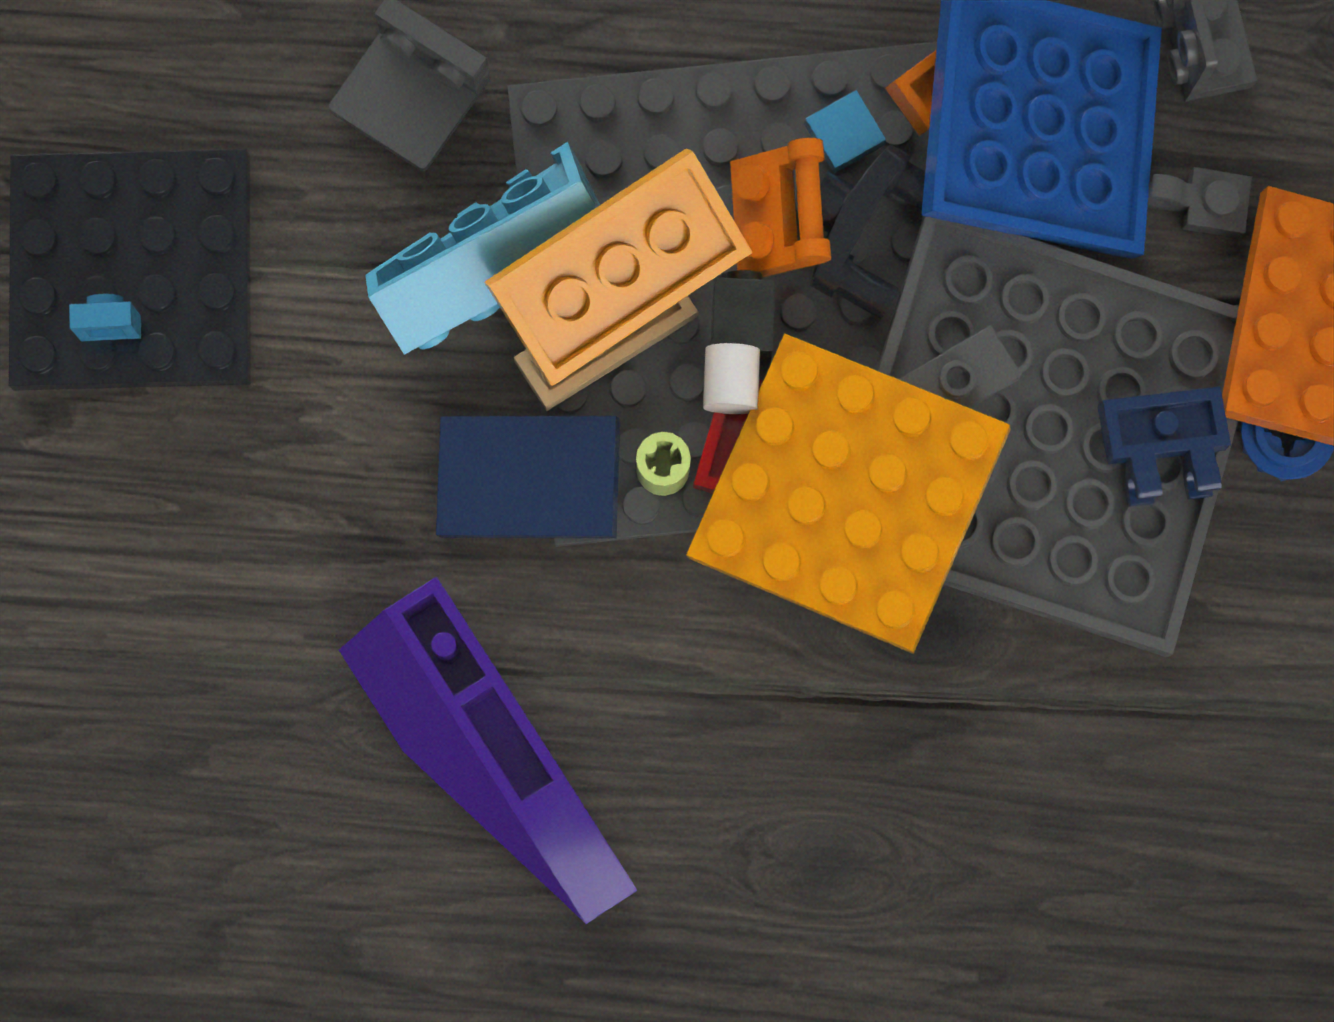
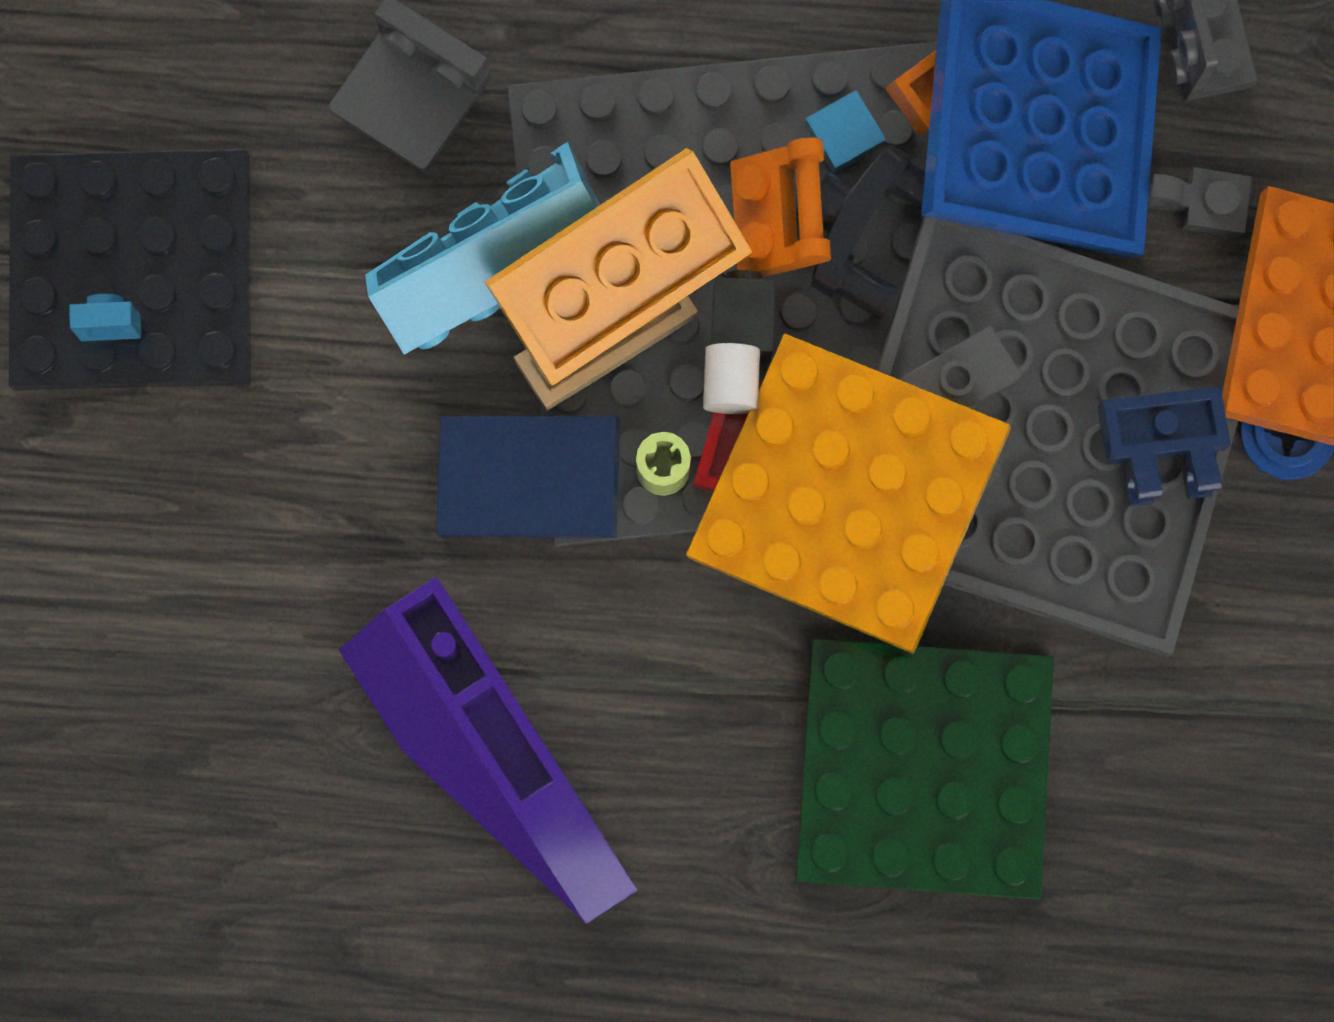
(925, 769): none -> dark green plate

